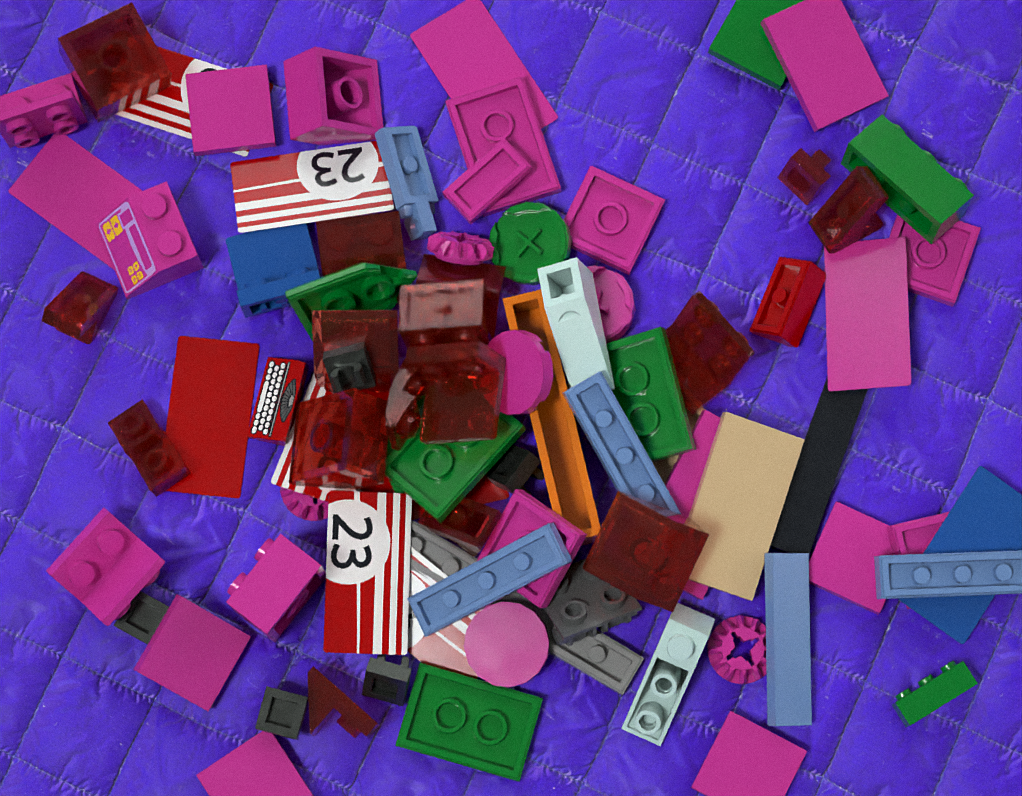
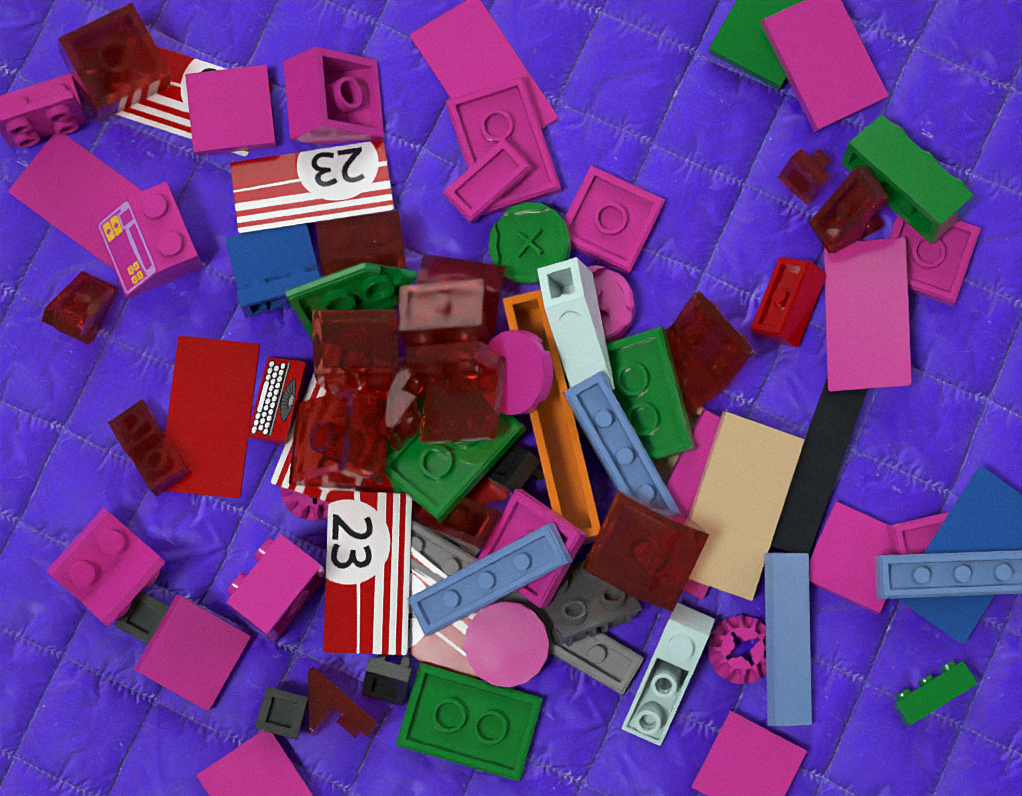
(349, 368): pearl dark grey tile -> none
(409, 178): medium blue hinge -> none
(460, 248): dark pink gear -> none

